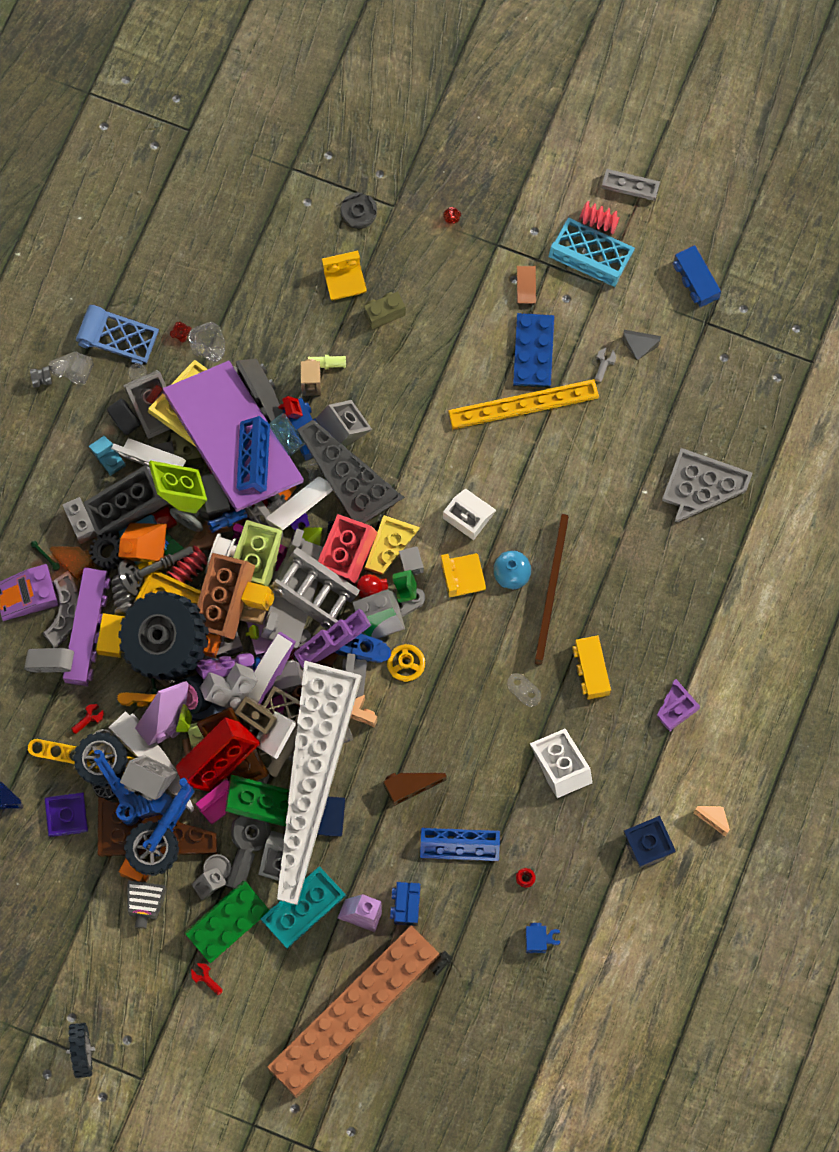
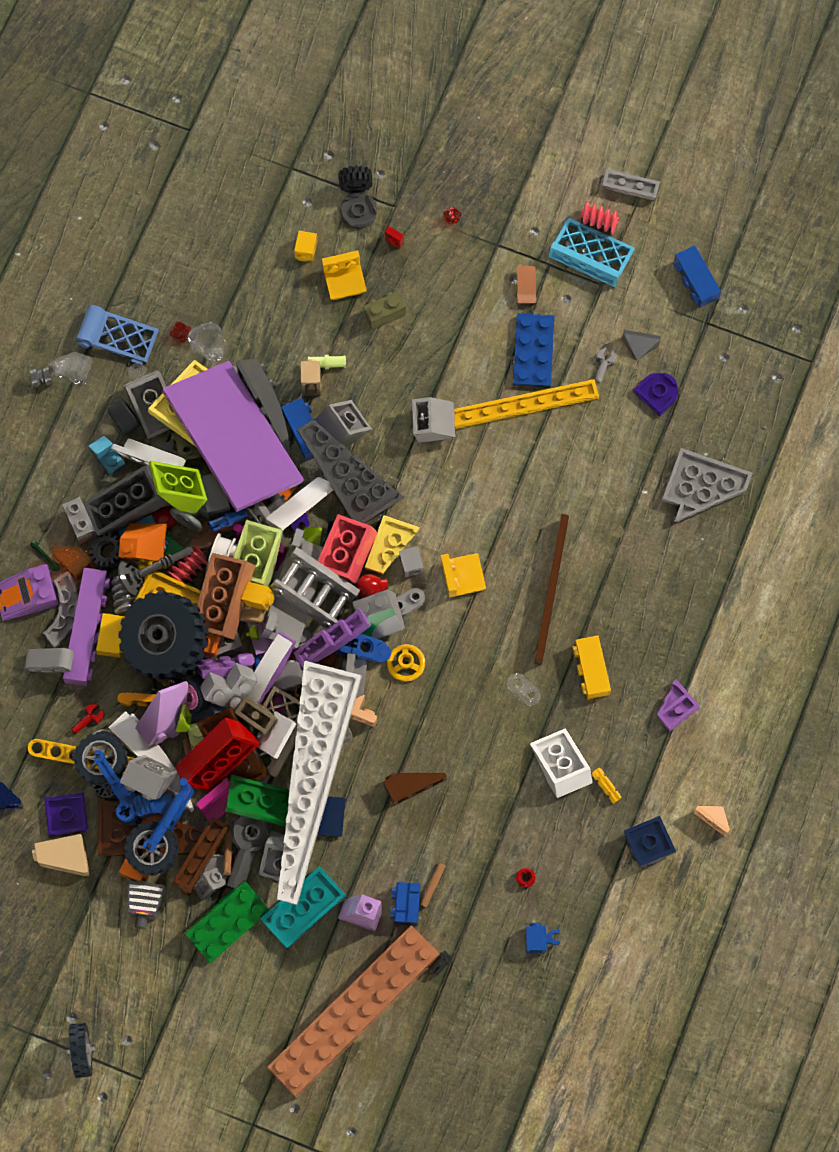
(63, 854): none -> tan slope
(151, 397): clear red tile -> none
(200, 855): none -> reddish brown piece
(206, 978): red bar -> none
(227, 854): none -> medium nougat piece
(257, 451): blue fence -> none
(286, 434): clear light blue tile -> none
(291, 407): red tile -> none
(305, 246): none -> yellow brick
(355, 179): none -> black tyre
(394, 237): none -> red plate
(405, 586): green panel -> none
(432, 885): none -> medium nougat piece
(433, 419): none -> light grey slope
(460, 847): blue fence -> none
(468, 513): white slope -> none
(512, 570): dark azure cylinder -> none
(606, 785): none -> yellow axle
(658, 392): none -> dark purple tile

